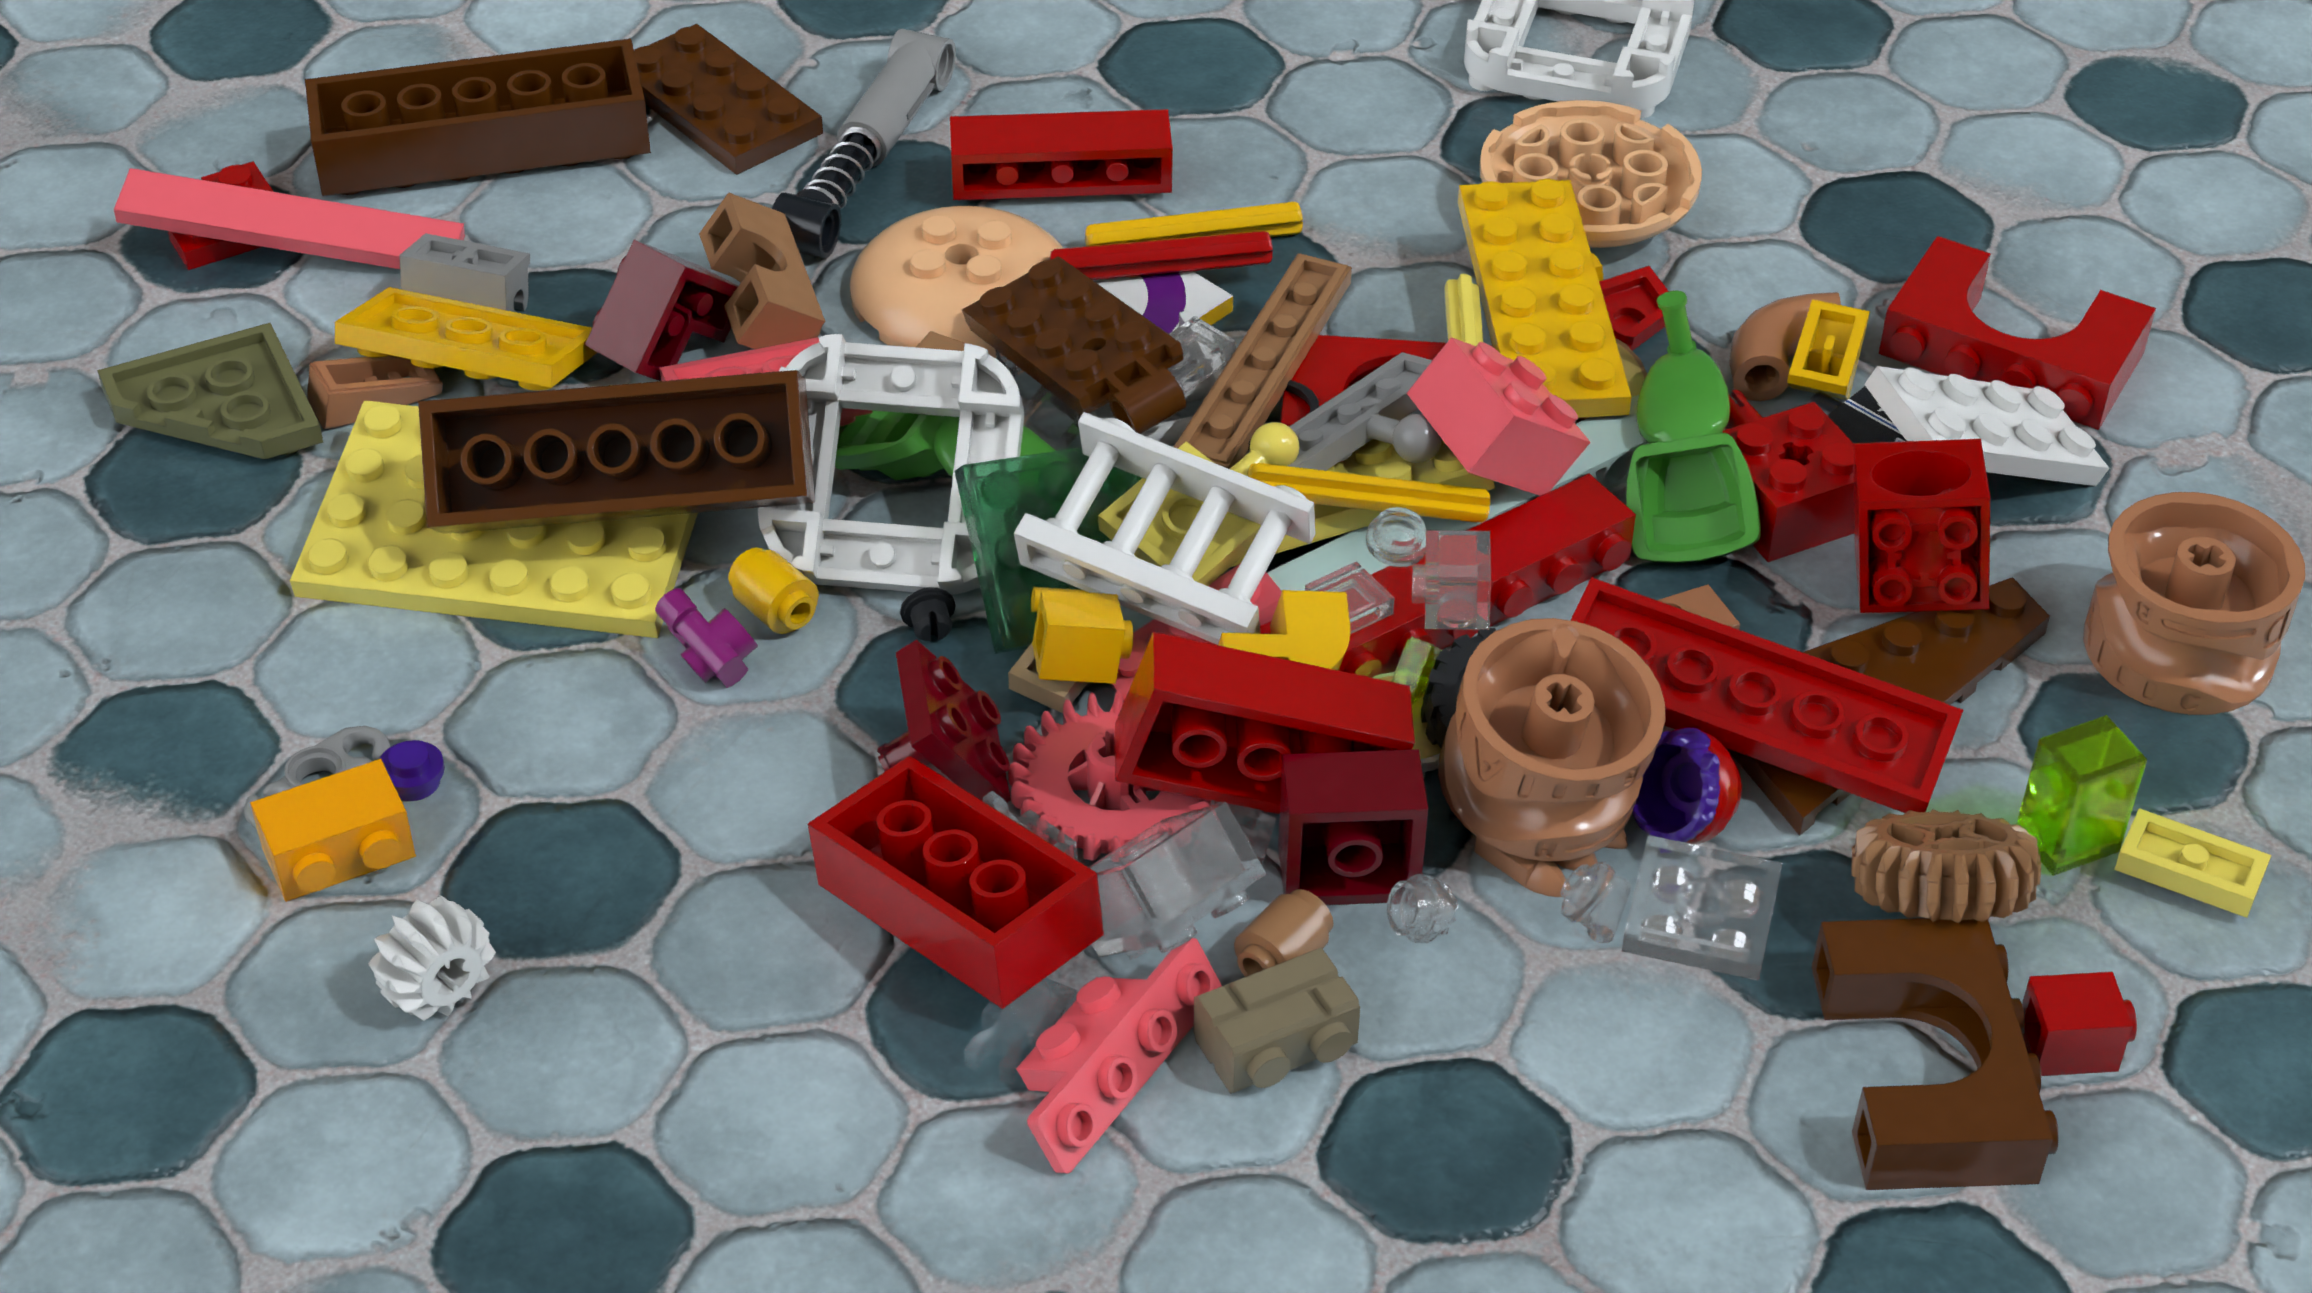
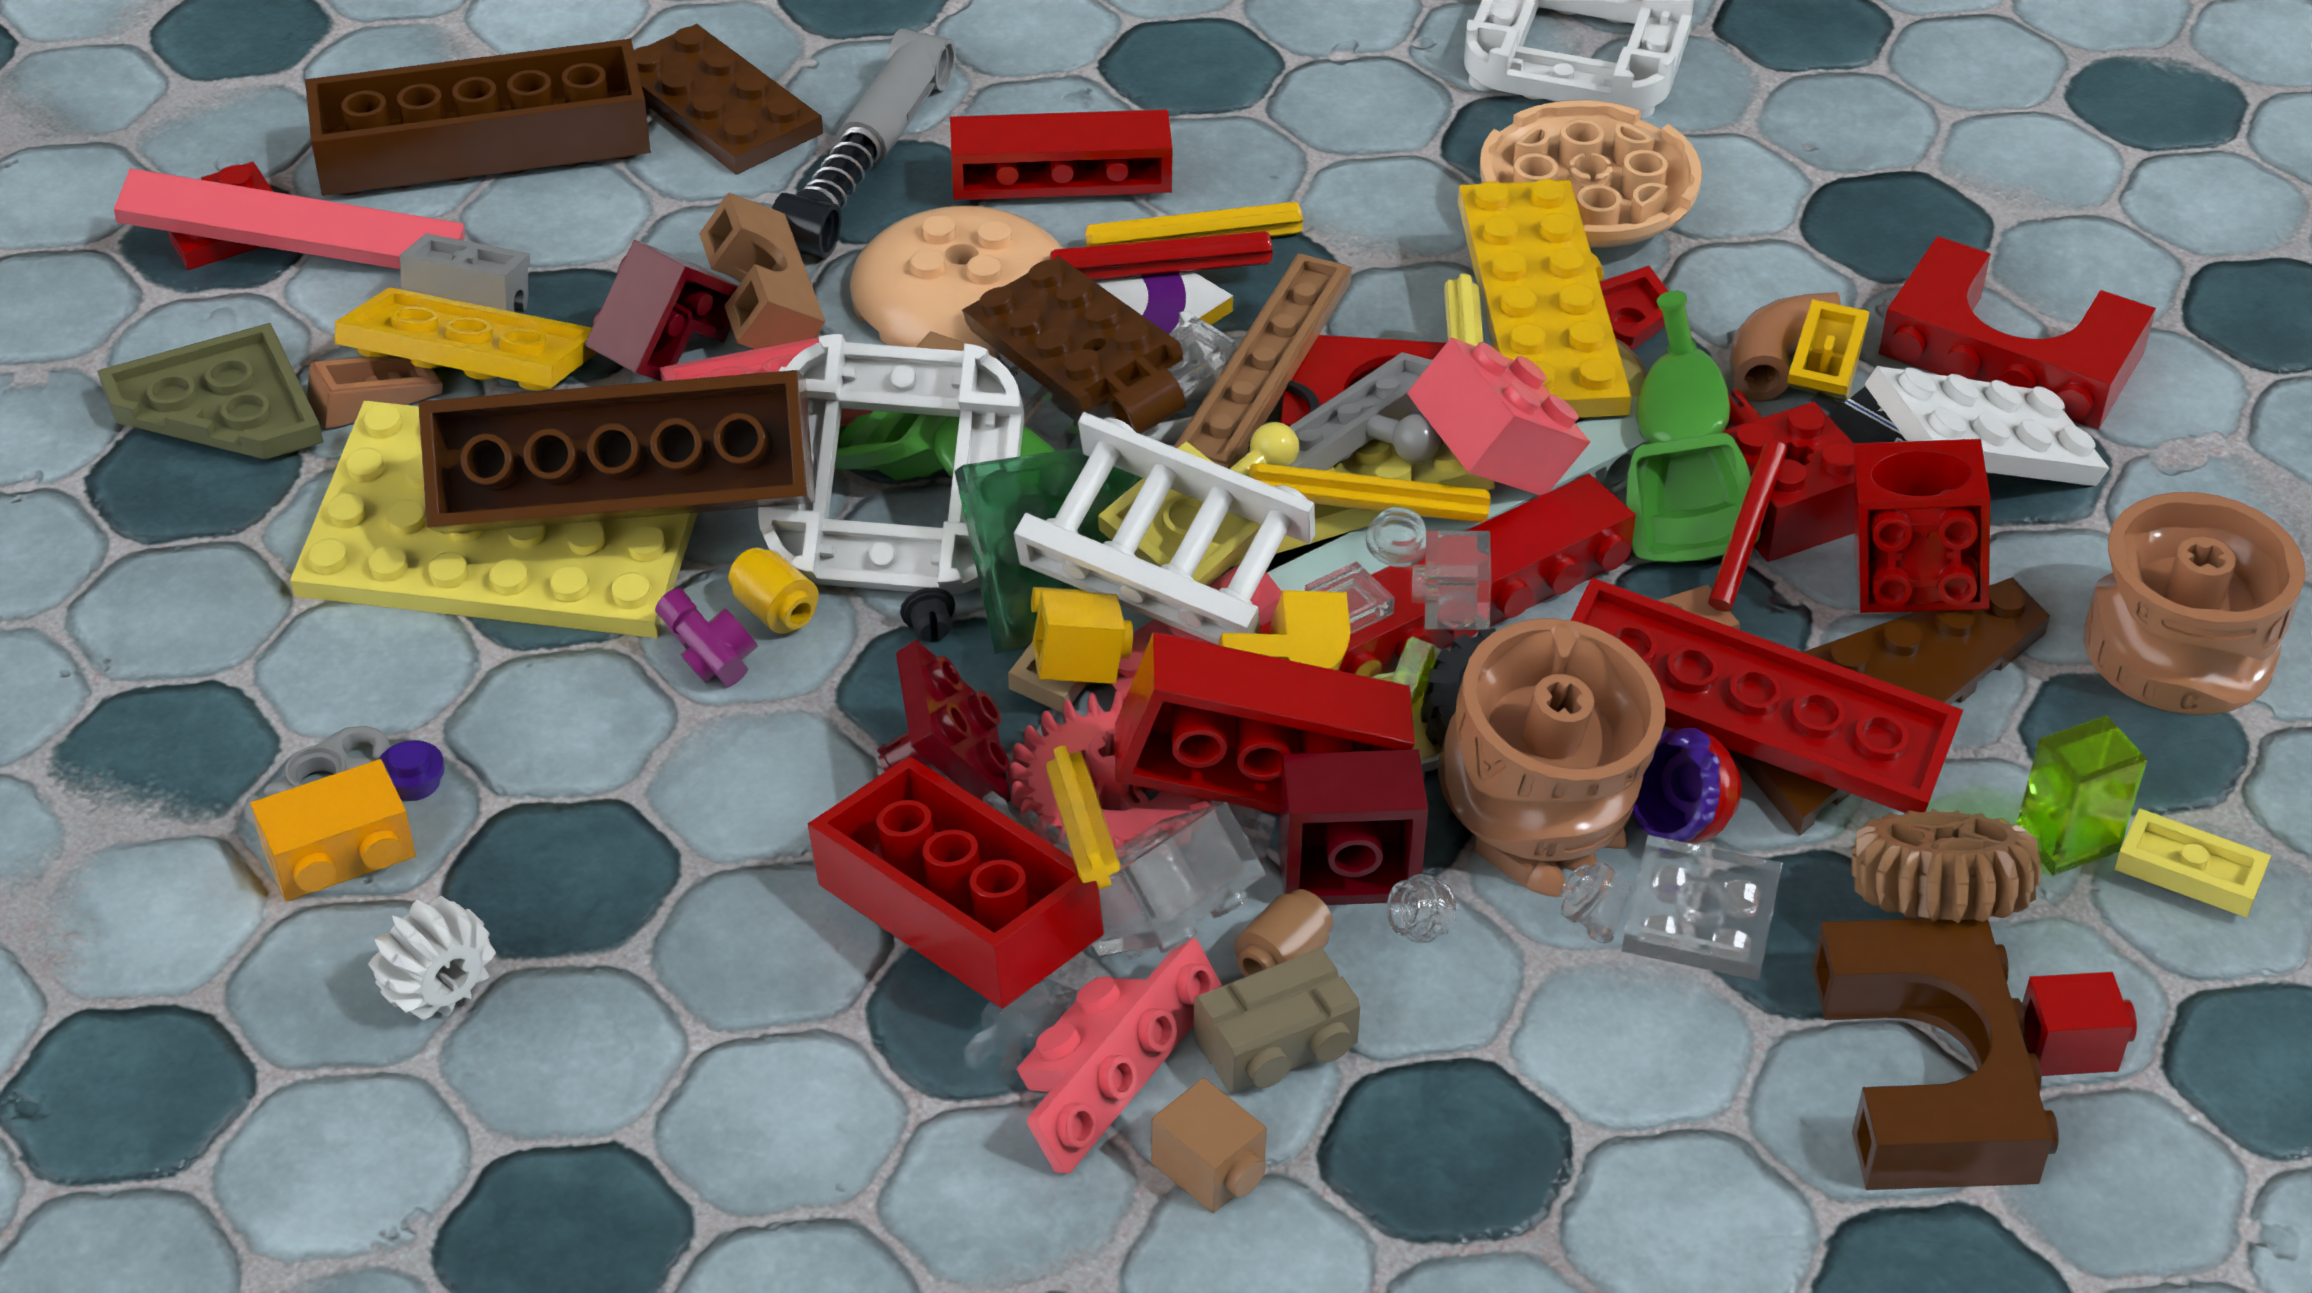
(1082, 817): none -> yellow axle
(1209, 1145): none -> medium nougat brick
(1747, 525): none -> red bar

